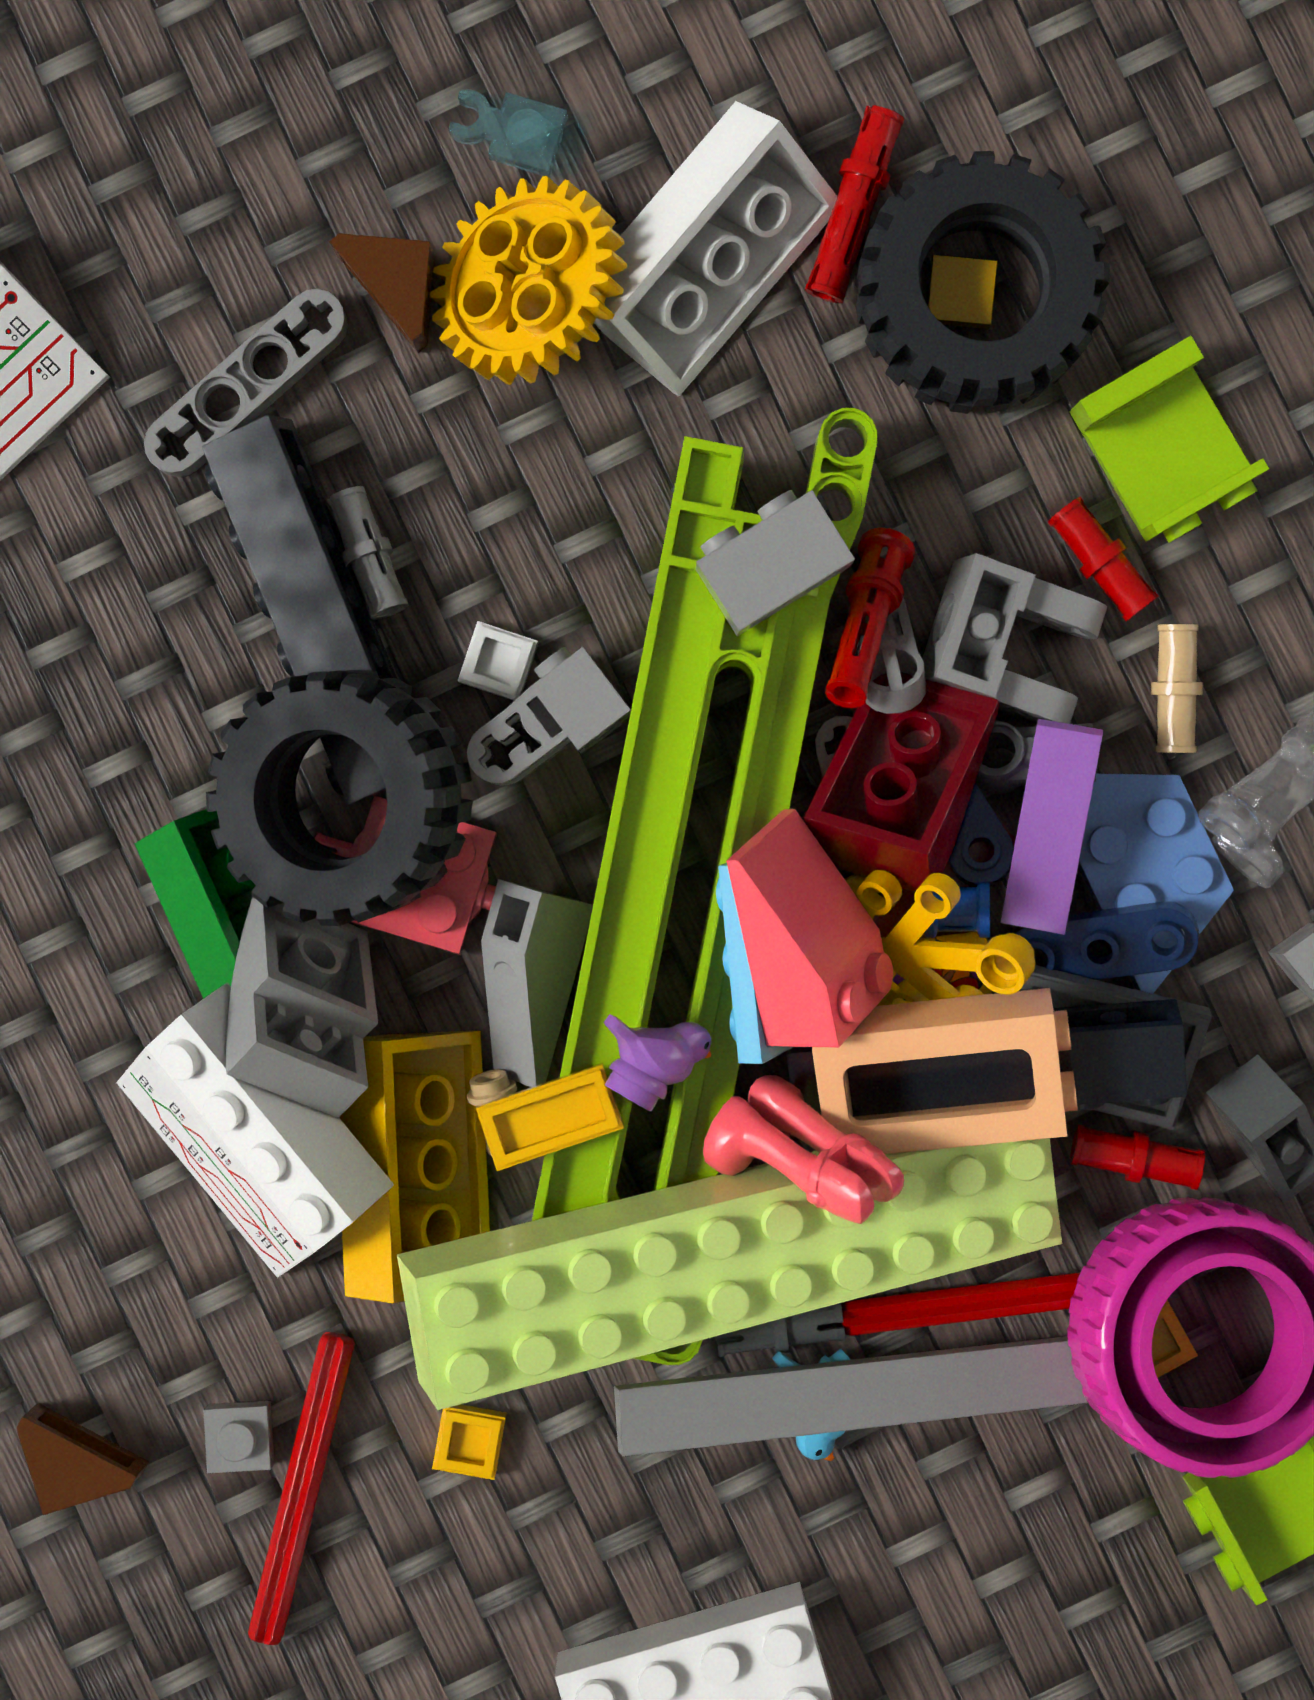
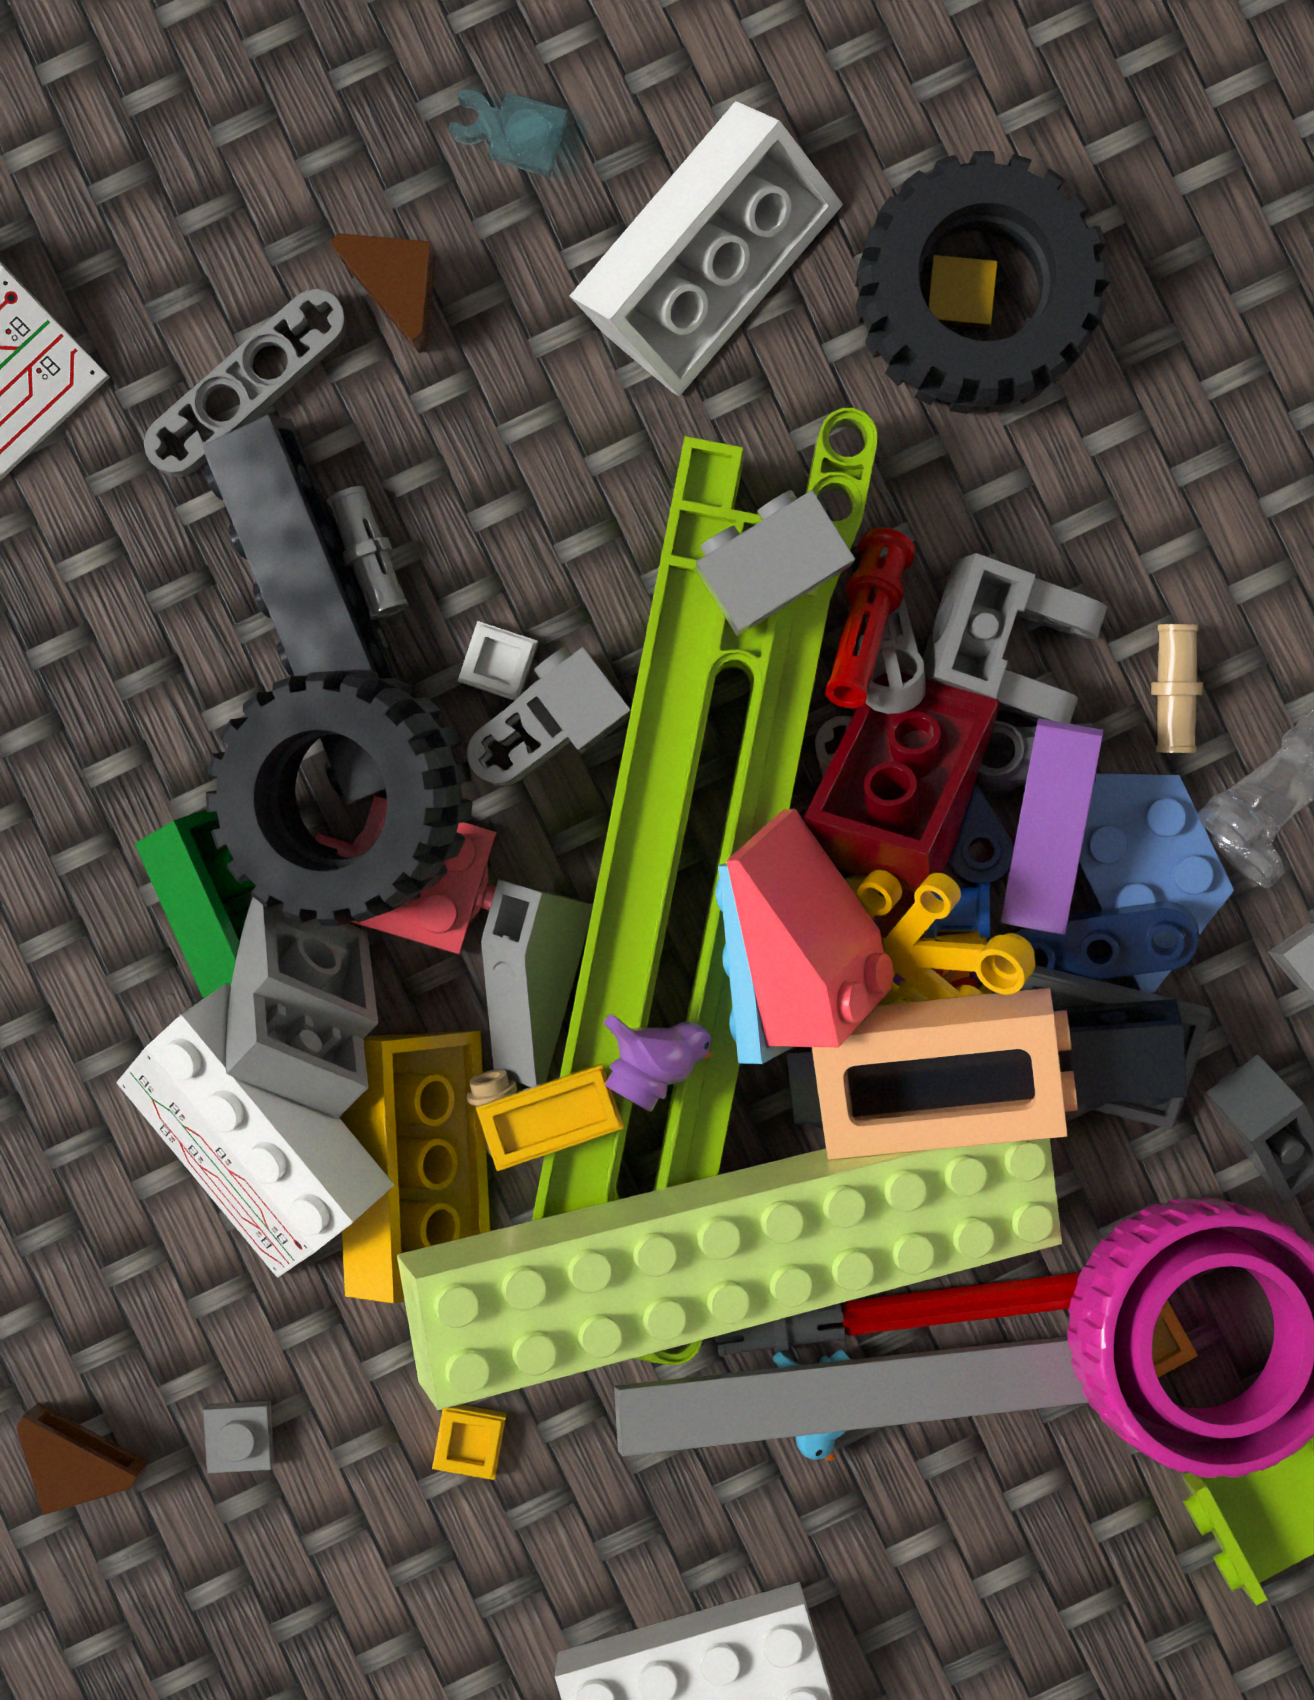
(301, 1488): red axle -> none
(528, 280): yellow gear -> none
(838, 1180): coral piece -> none
(862, 180): red pin -> none
(1103, 558): red pin -> none
(1137, 1157): red pin -> none
(1165, 444): lime panel -> none

